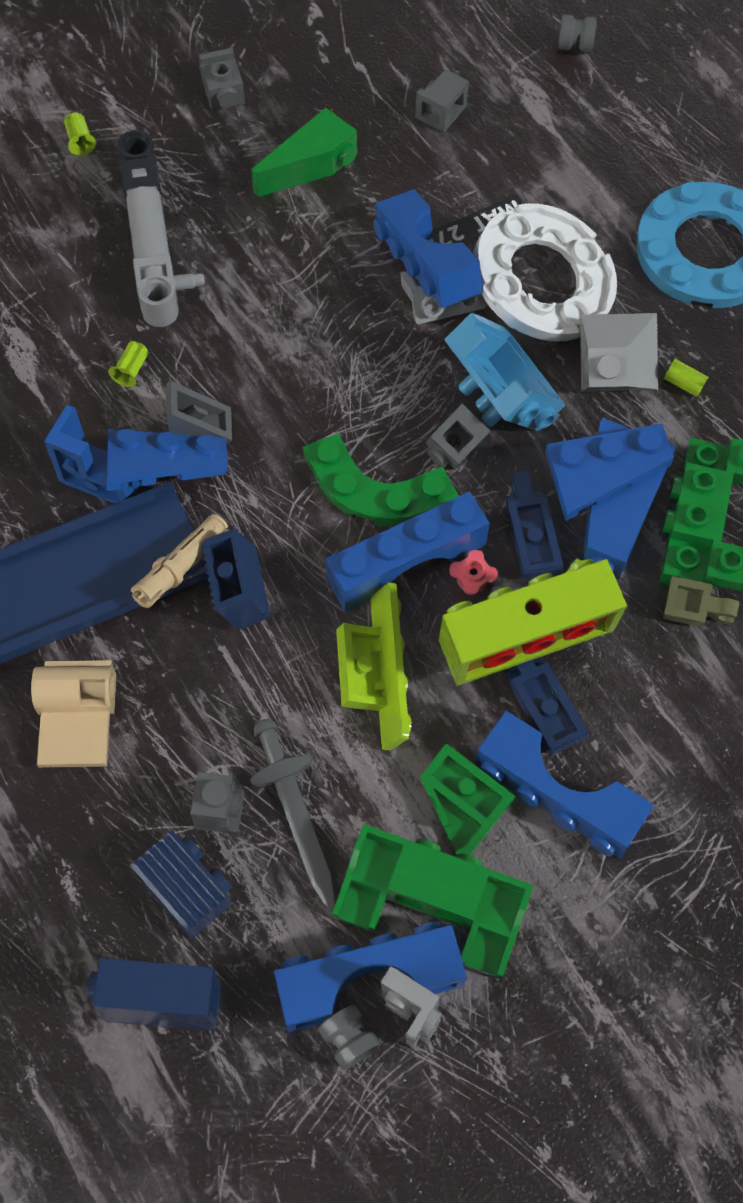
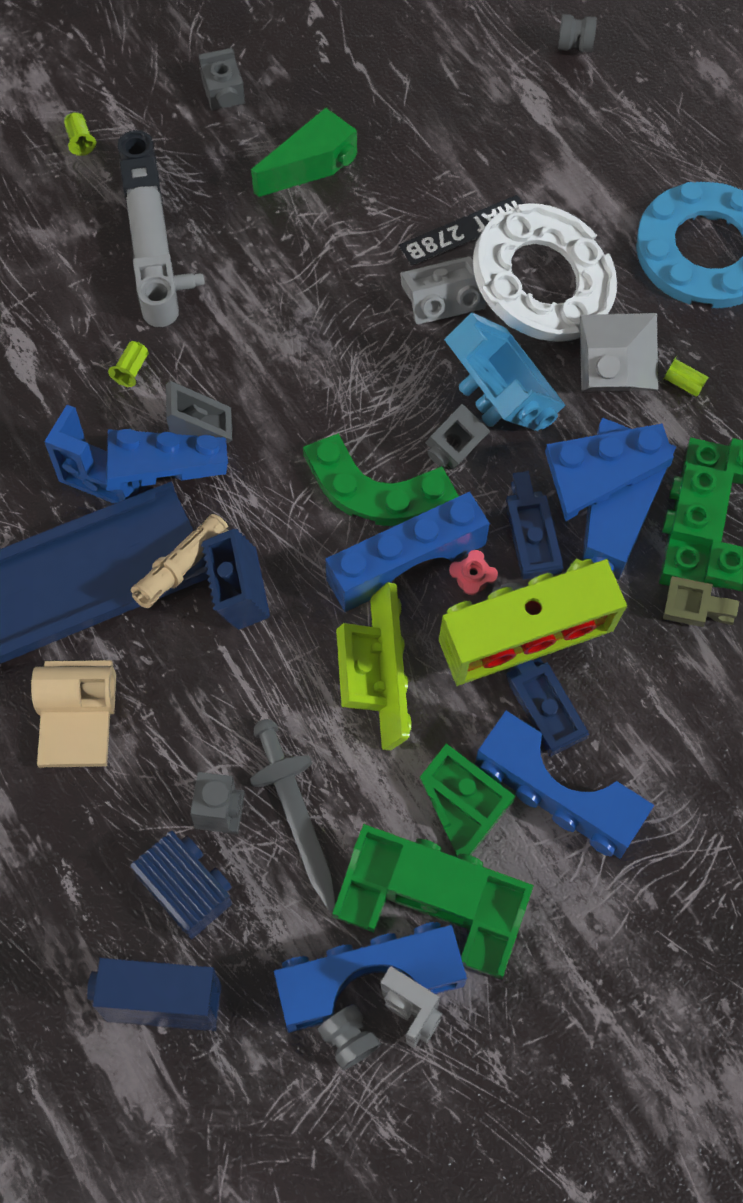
(442, 100): dark grey brick -> none
(444, 270): blue arch -> none

